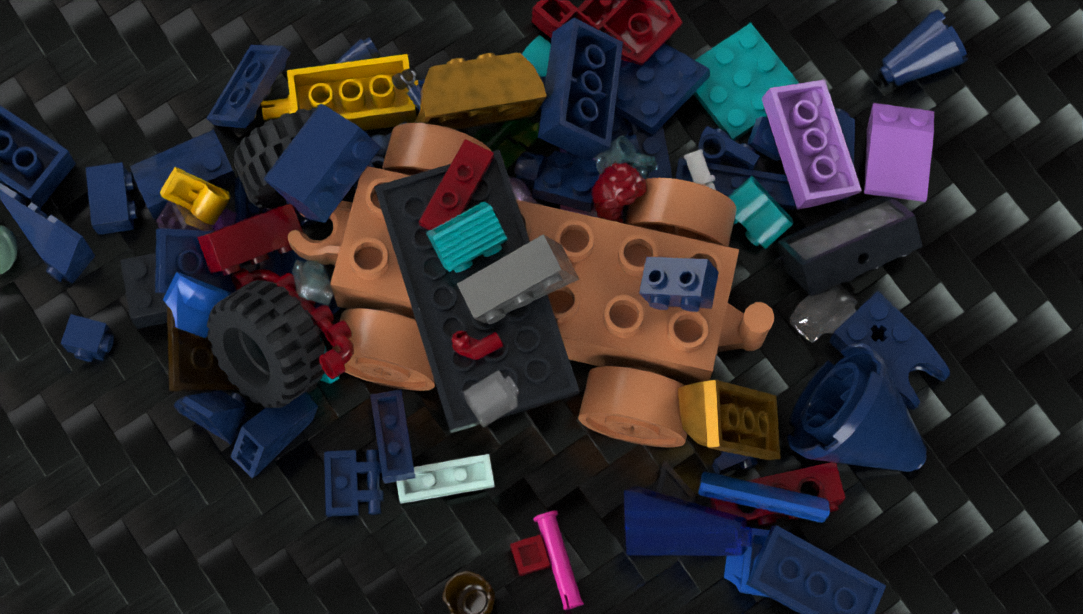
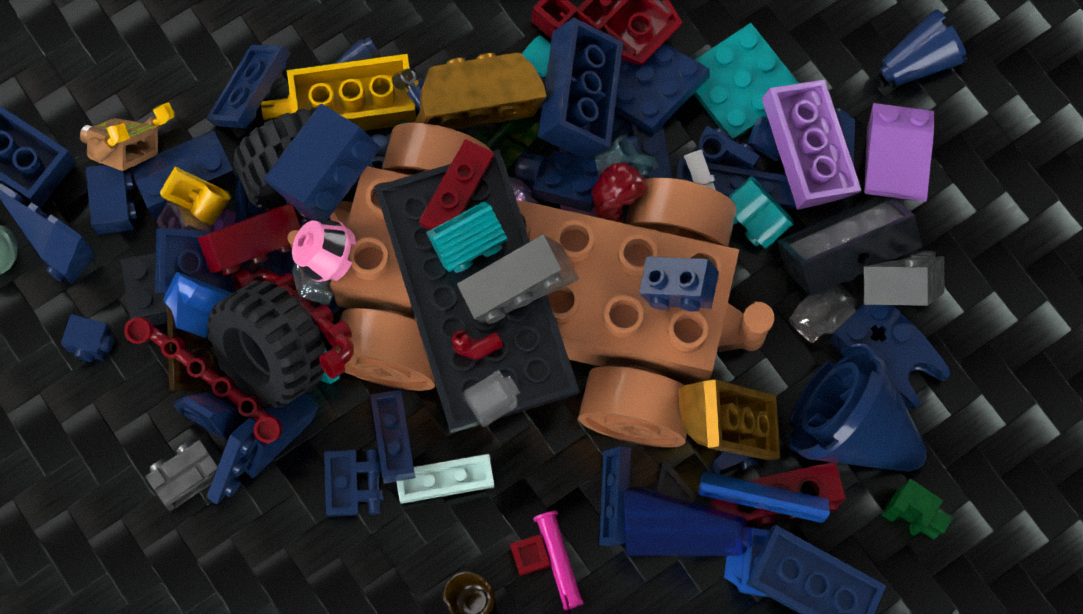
(125, 142): none -> medium nougat torso
(183, 474): none -> flat silver brick
(233, 462): none -> dark blue plate
(267, 427): none -> dark red bar
(323, 249): none -> bright pink cone
(615, 480): none -> dark blue plate
(905, 280): none -> dark grey wedge
(919, 508): none -> dark green hips

